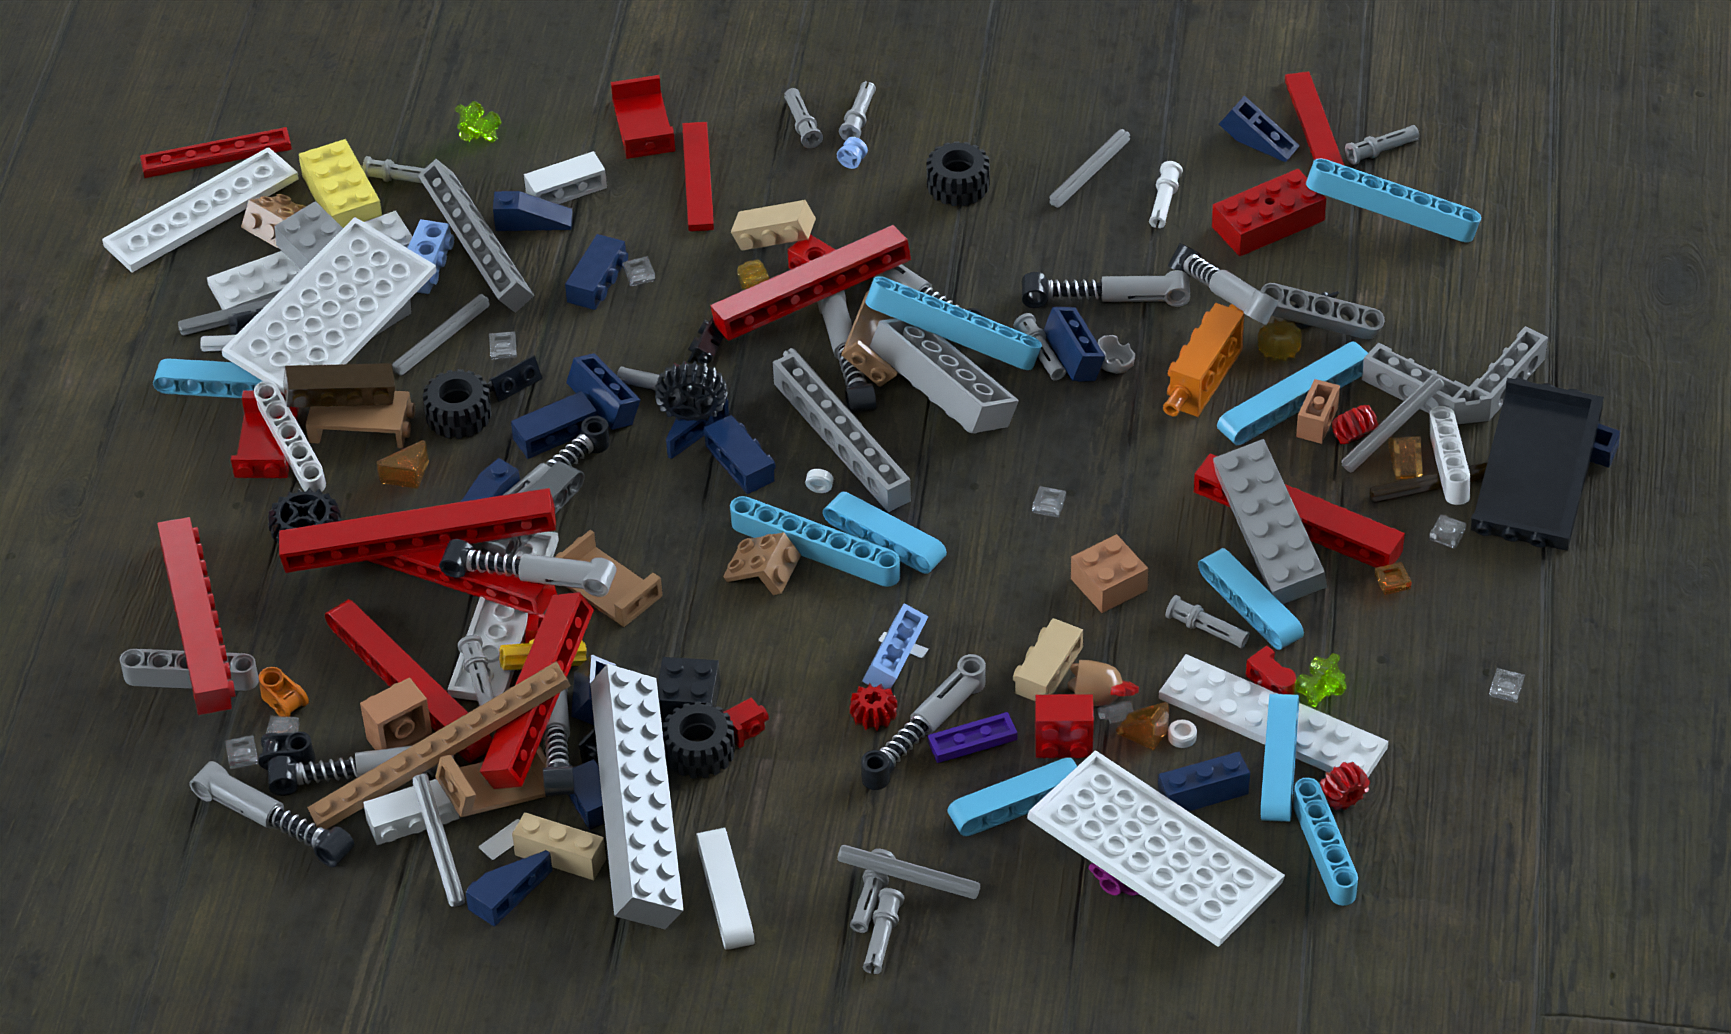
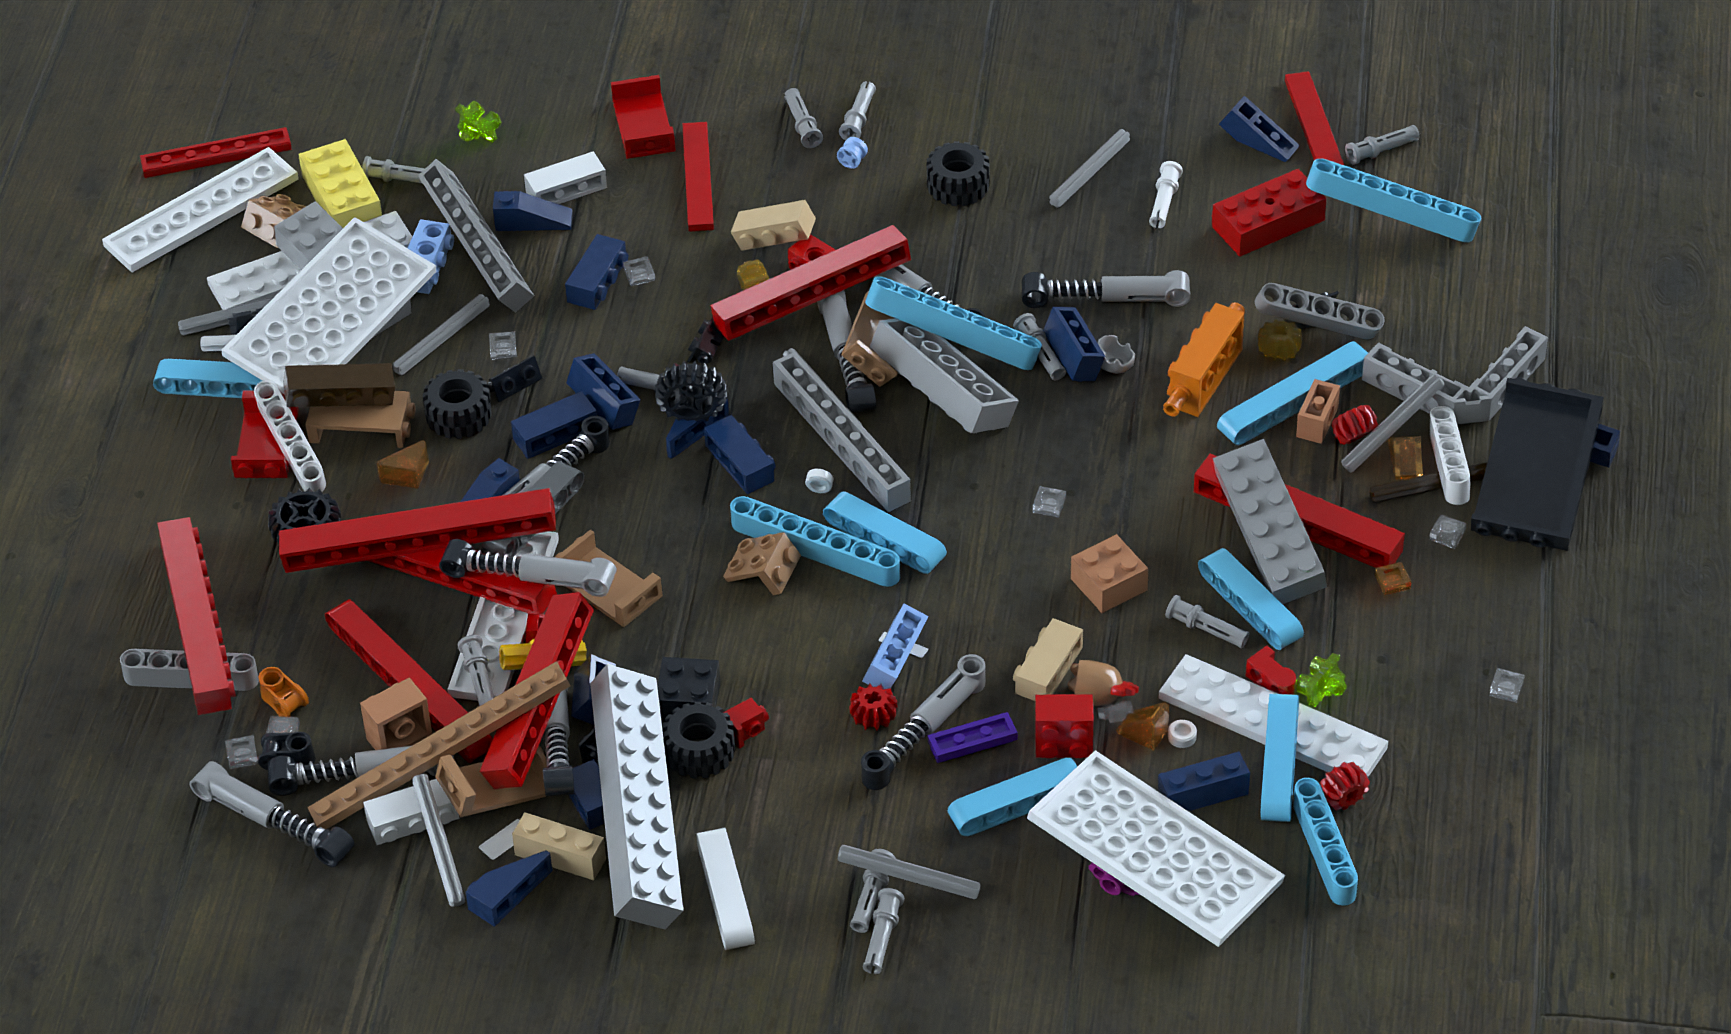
(1224, 284): light grey piece -> none

